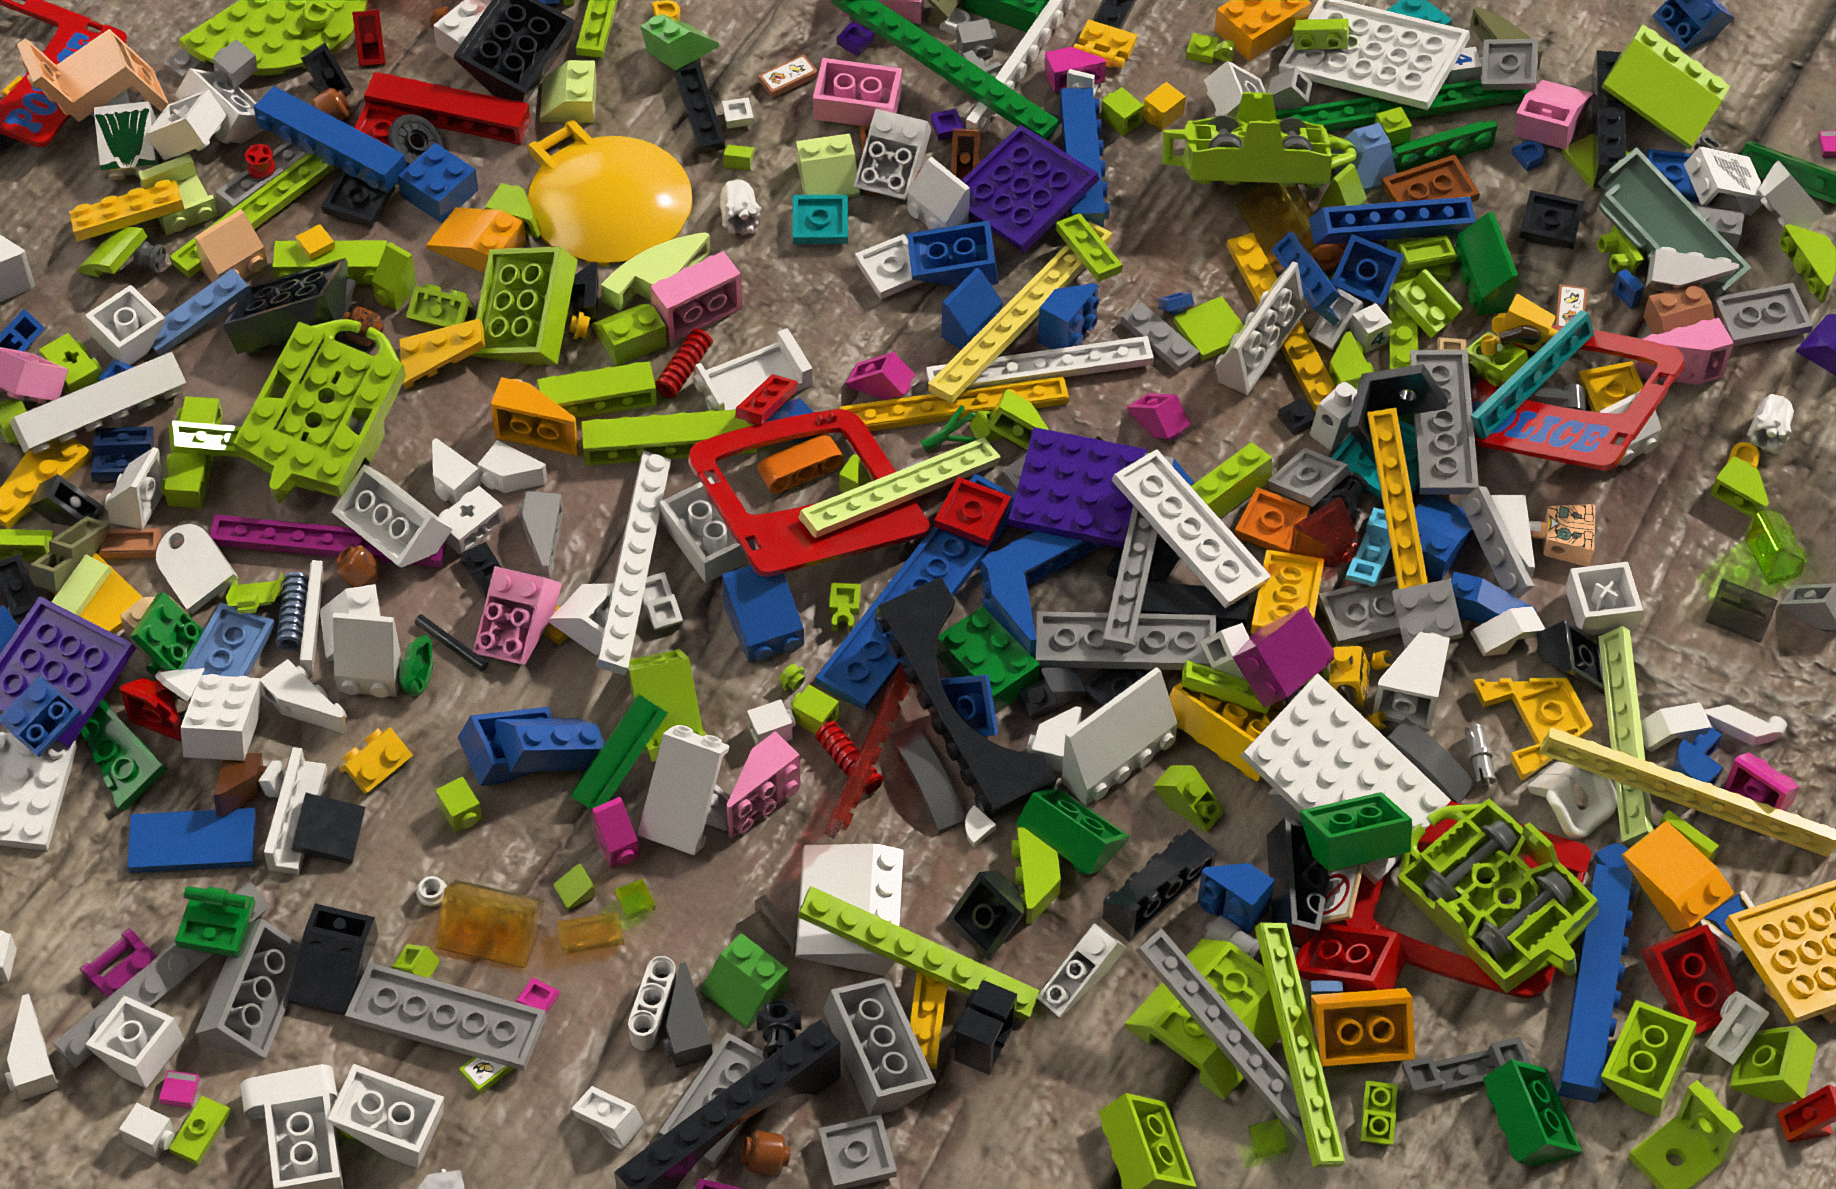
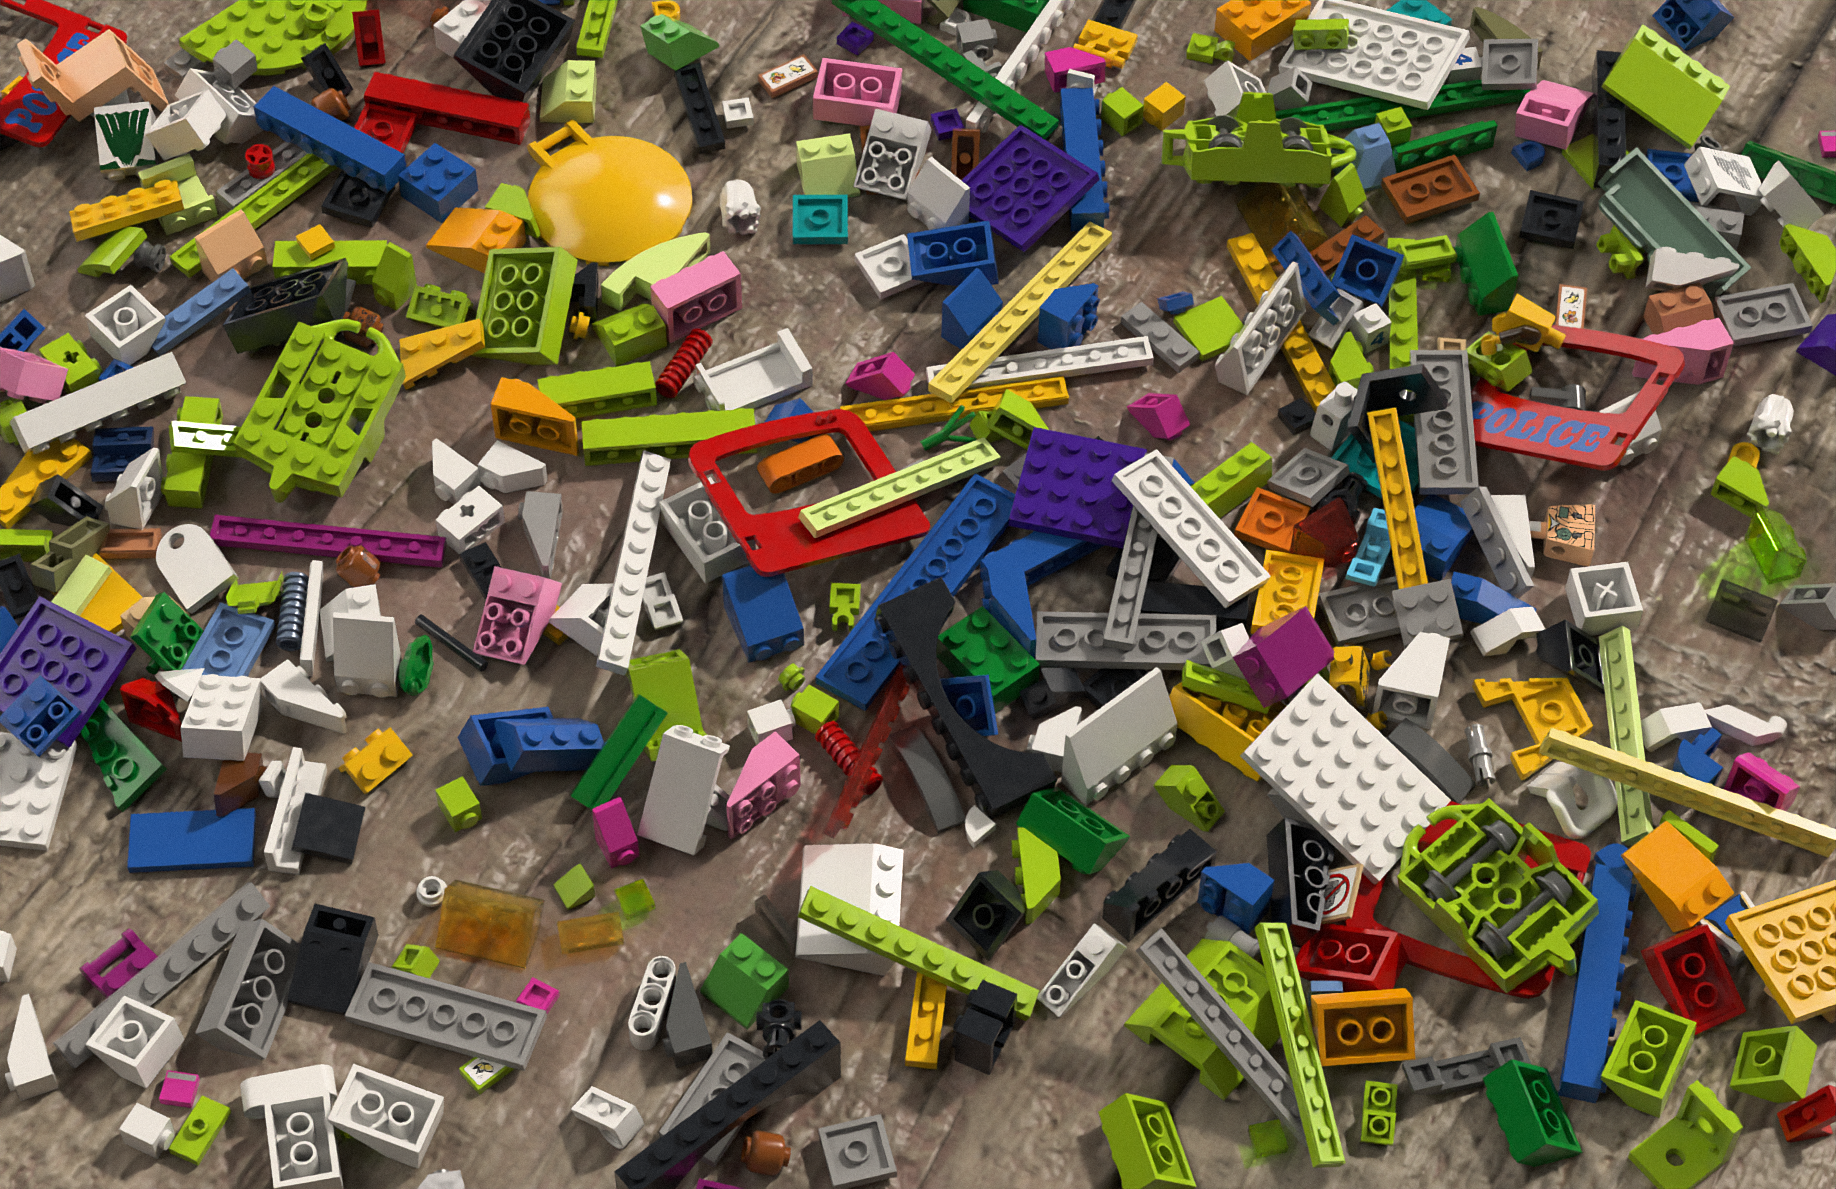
(214, 921): green plate -> none
(390, 518): white slope -> none
(415, 126): black wheel -> none
(738, 157): lime slope -> none
(766, 399): red plate -> none
(853, 475): lime slope -> none
(878, 1045): light grey slope -> none
(972, 511): red plate -> none
(1089, 247): lime plate -> none
(1356, 831): green slope -> none
(1392, 220): blue brick -> none
(1428, 303): lime bracket -> none
(1532, 374): teal tile -> none
(1609, 384): yellow plate -> none
(1628, 288): blue plate -> none
(1739, 1024): white plate -> none

